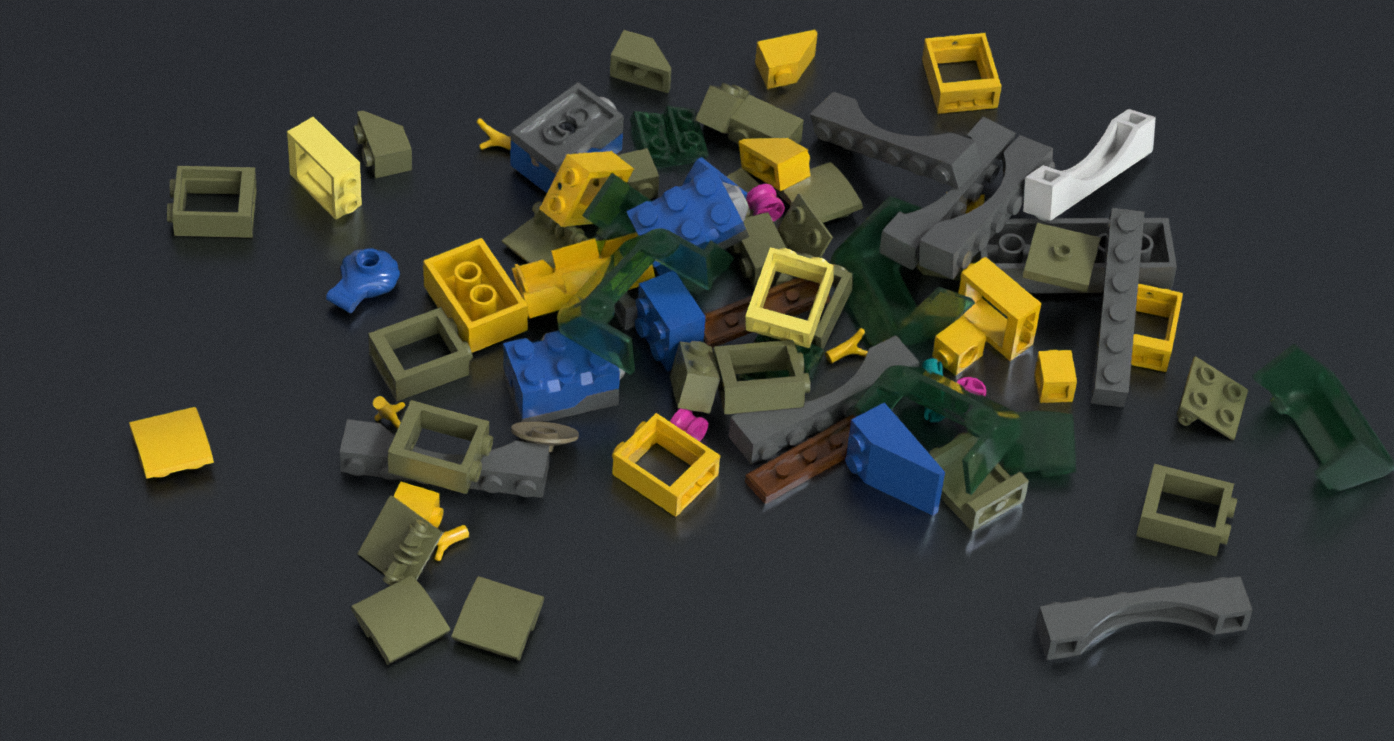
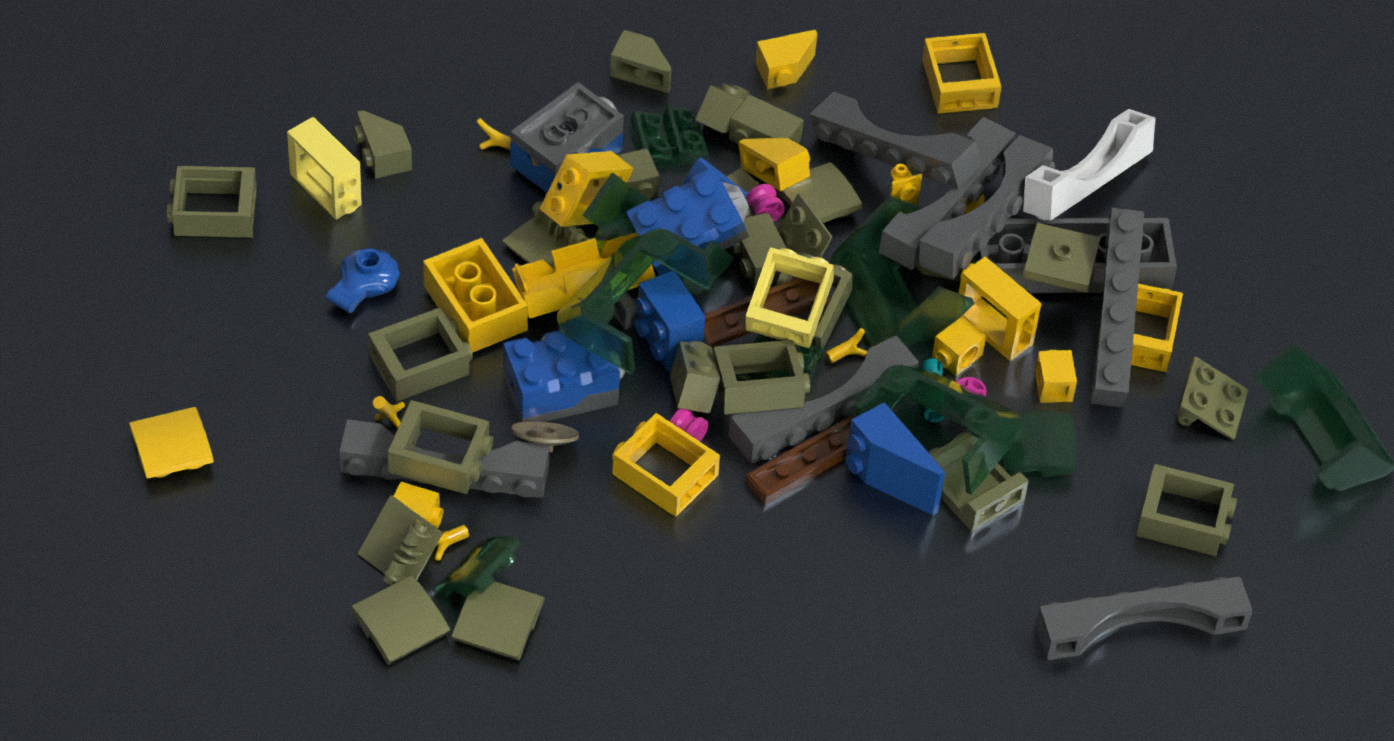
(476, 568): none -> clear green slope
(904, 185): none -> yellow hinge

